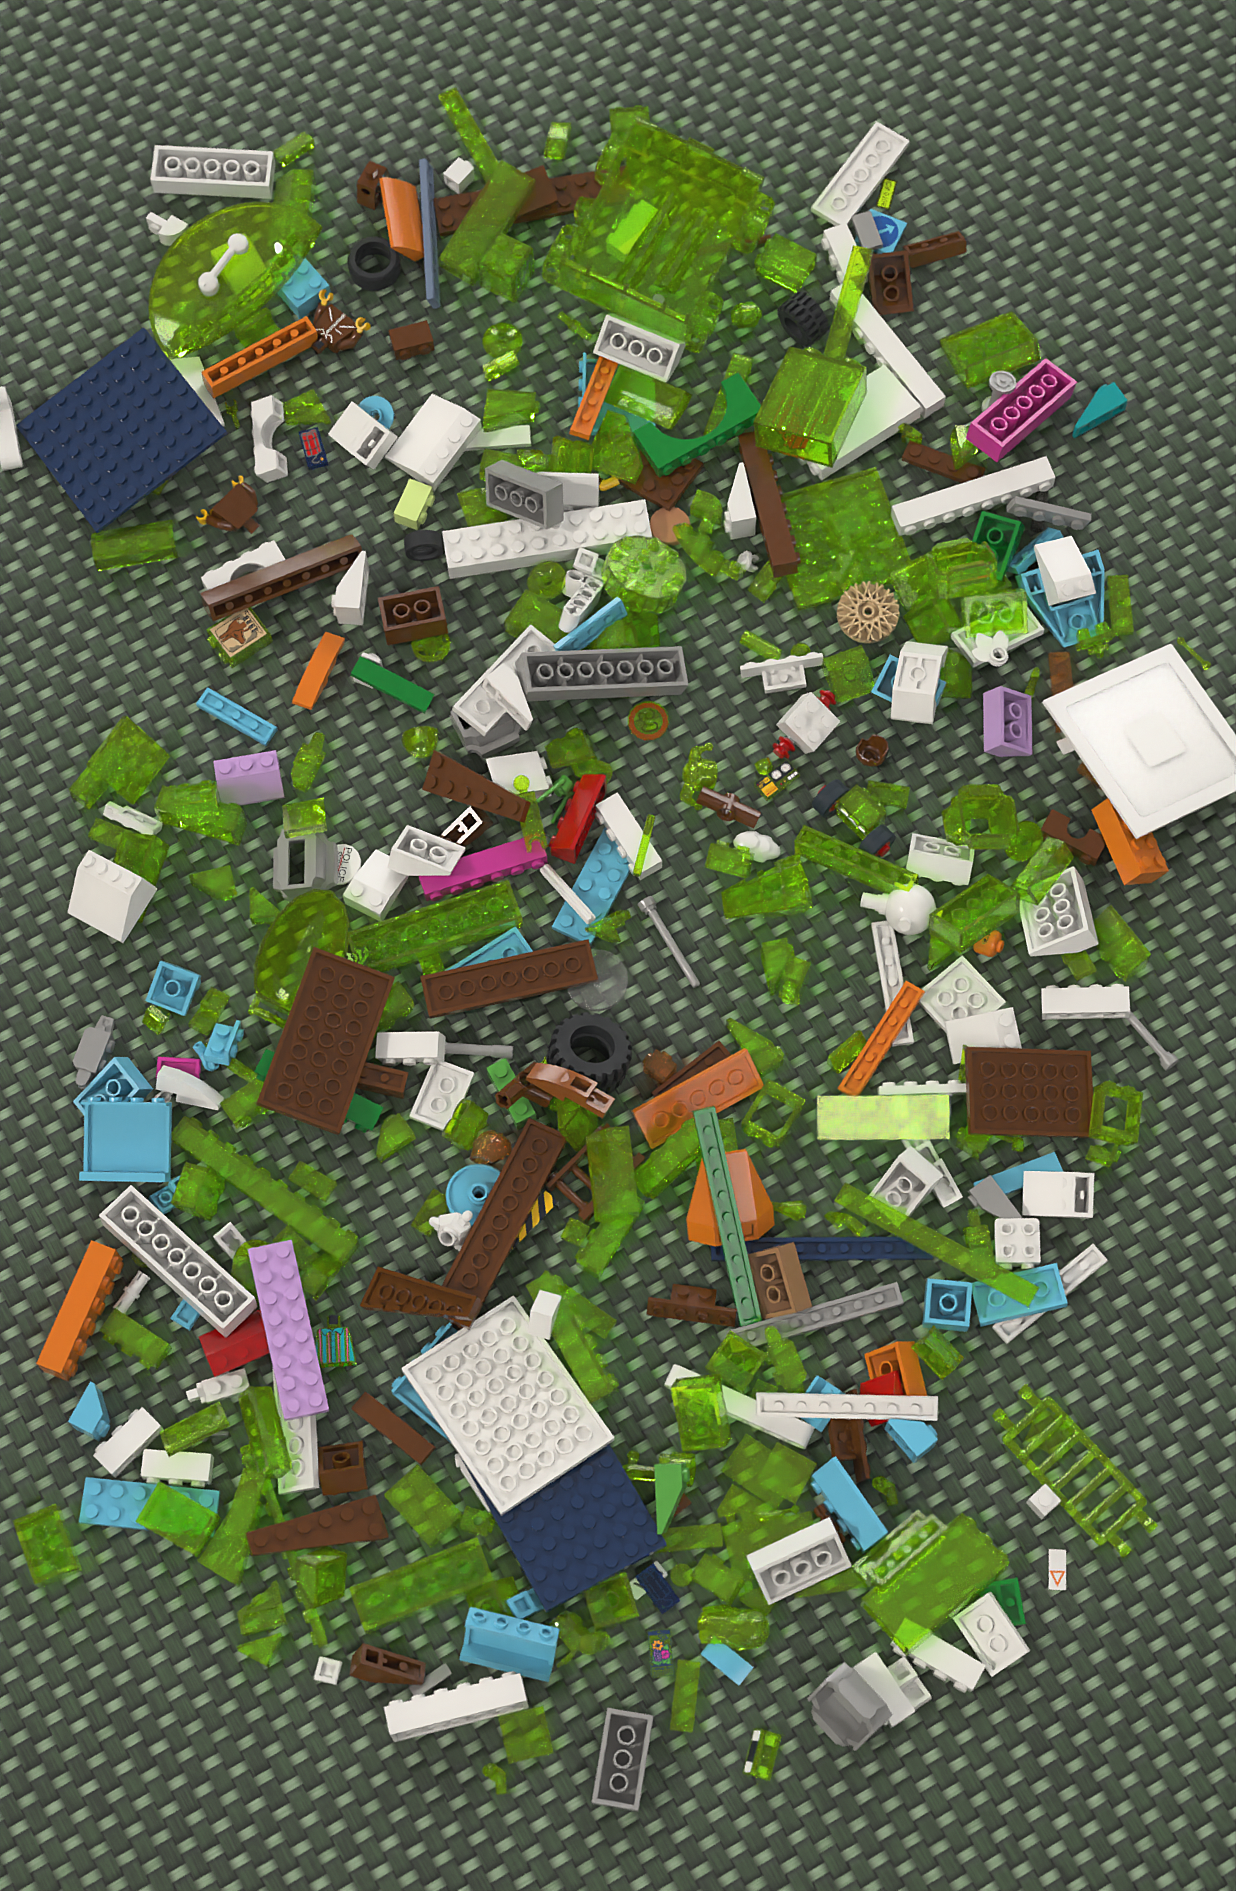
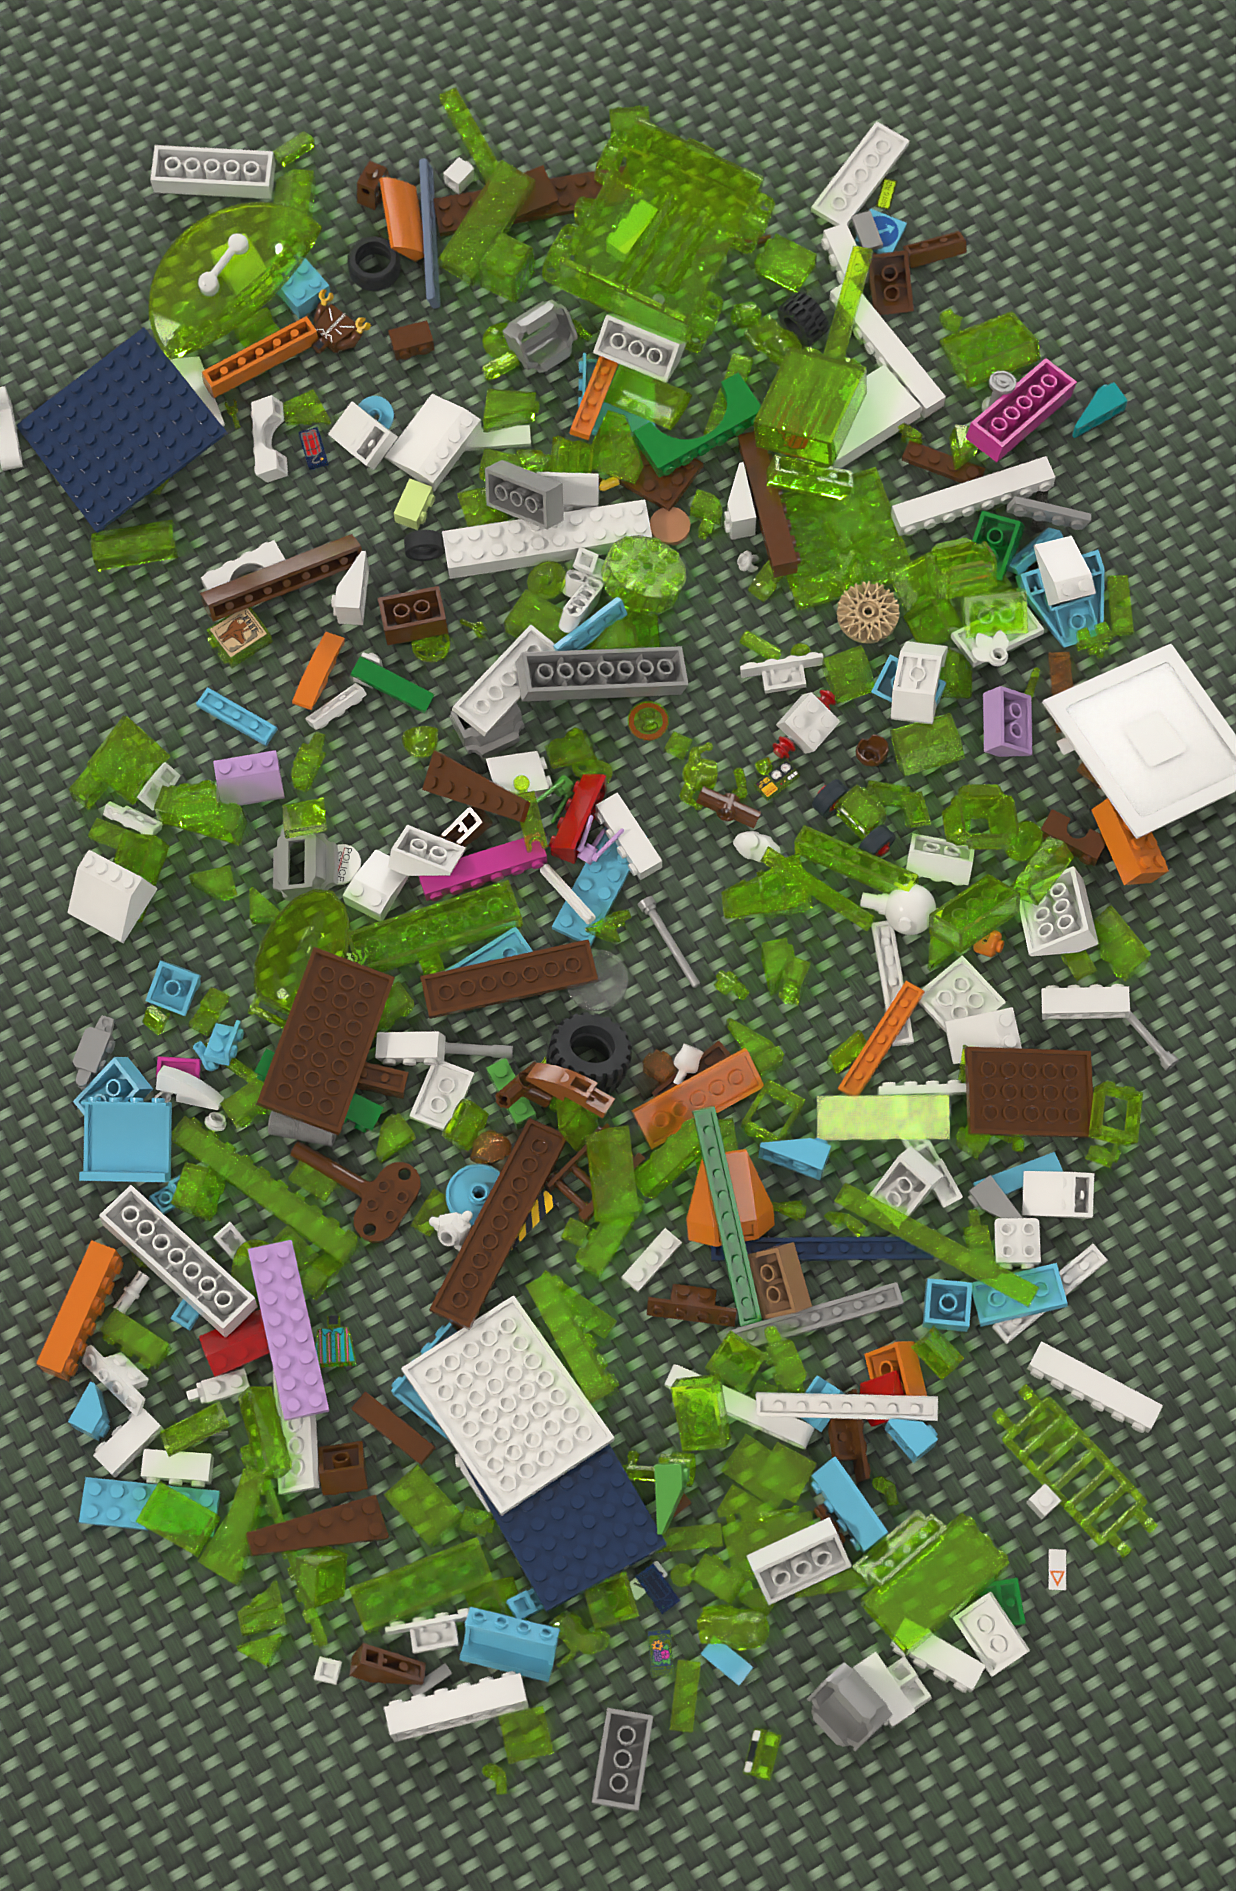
(47, 1545): clear neon green brick -> none
(118, 1376): none -> white bracket
(164, 776): none -> white slope
(167, 230): white brick -> none
(215, 1121): none -> white plate
(234, 509): reddish brown torso -> none
(282, 1126): none -> light grey piece
(336, 706): none -> white plate
(382, 1200): none -> reddish brown piece
(409, 1295): reddish brown wing -> none
(431, 1633): none -> white bracket
(477, 627): none -> clear neon green hand
(507, 691): white slope -> none
(544, 1314): white slope -> none
(548, 344): none -> light grey piece
(557, 139): clear neon green slope -> none
(588, 852): none -> lavender plant
(644, 845): clear neon green bar -> none
(651, 1260): none -> white plate
(678, 745): none -> clear neon green plate
(687, 1062): none -> white piece
(700, 547): clear neon green slope -> none
(728, 982): none -> clear neon green plate
(729, 859): clear neon green brick -> none
(741, 783): none -> clear neon green arm
(771, 339): none -> clear neon green hair
(800, 1155): none -> medium azure slope
(809, 478): none -> clear neon green brick
(817, 888): none -> clear neon green tile
(915, 810): none -> clear neon green slope
(927, 745): none -> clear neon green slope
(950, 320): none -> clear neon green piece
(1094, 1387): none -> white brick
(1205, 664): clear neon green hinge -> none

